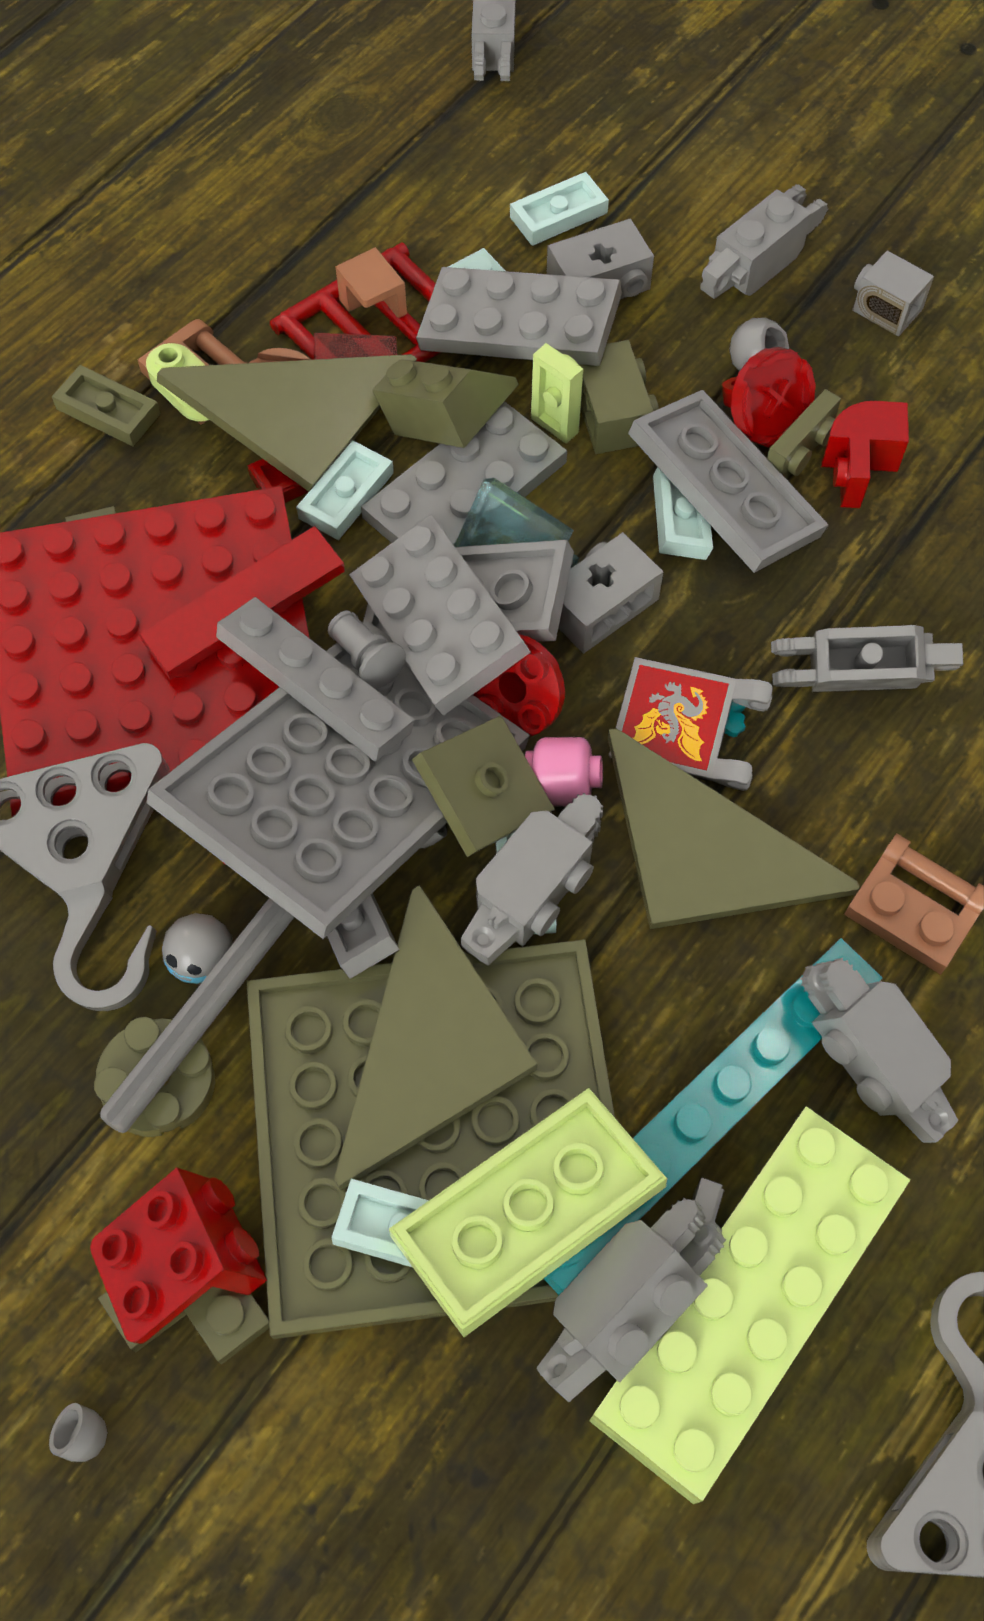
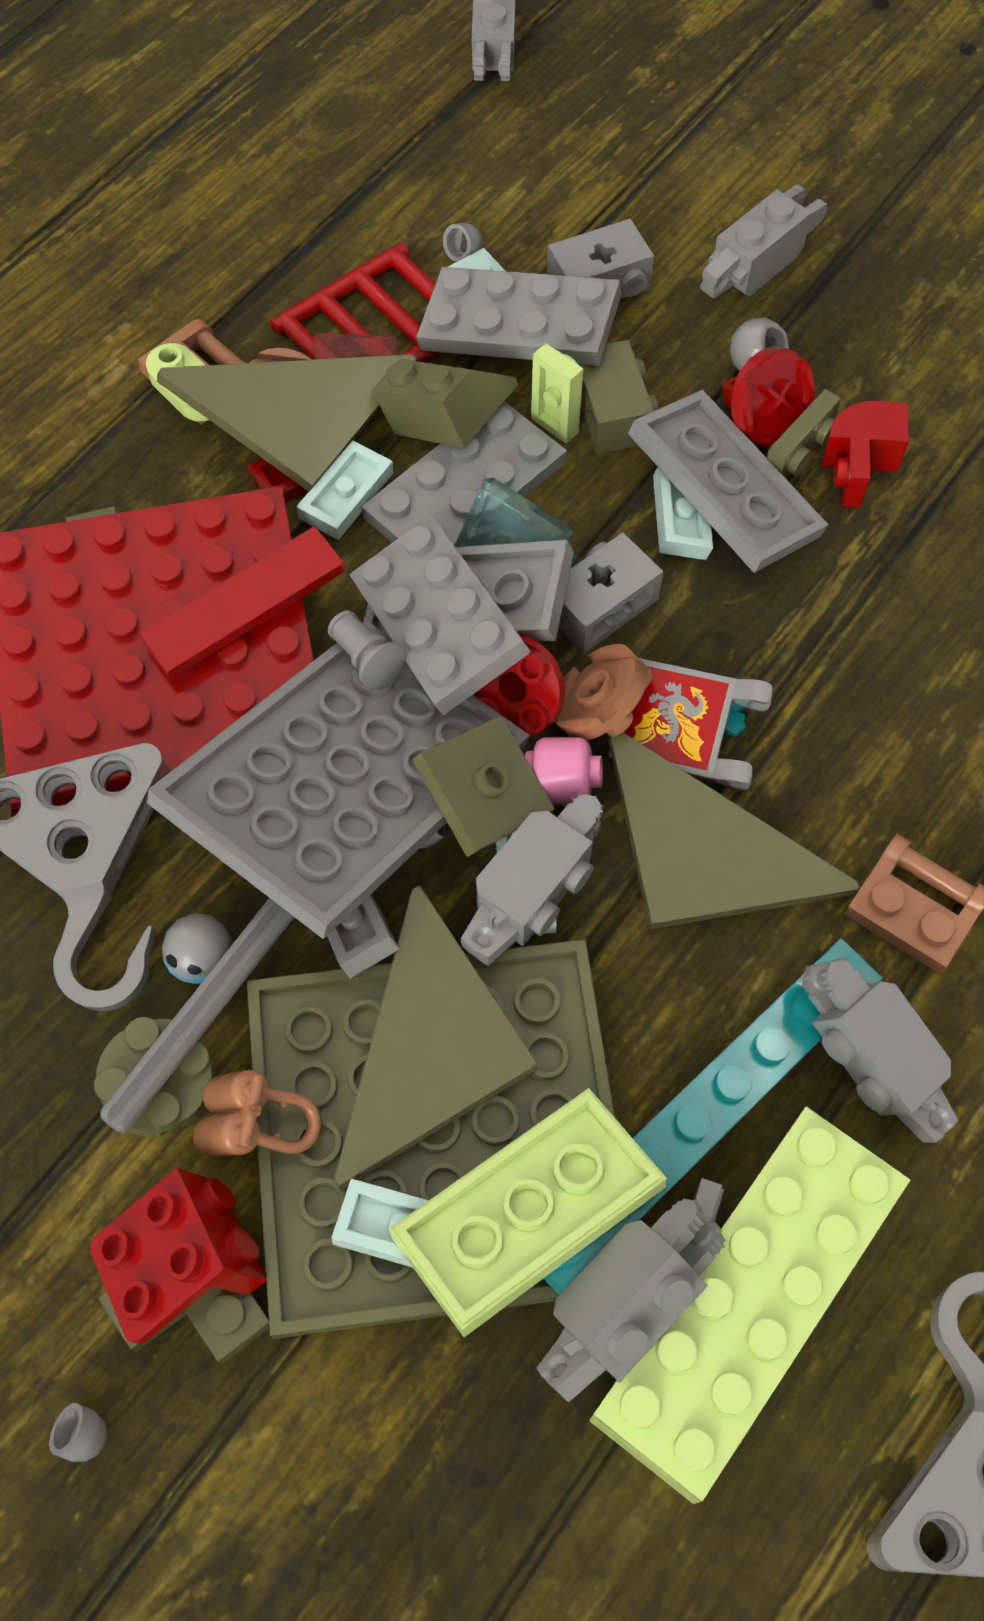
(106, 405): olive plate -> none
(235, 1104): none -> nougat piece
(315, 679): light grey plate -> none
(370, 280): nougat panel -> none
(460, 238): none -> light grey hinge
(559, 208): light aqua plate -> none
(603, 693): none -> nougat plate
(866, 658): light grey hinge -> none
(891, 292): light grey brick -> none

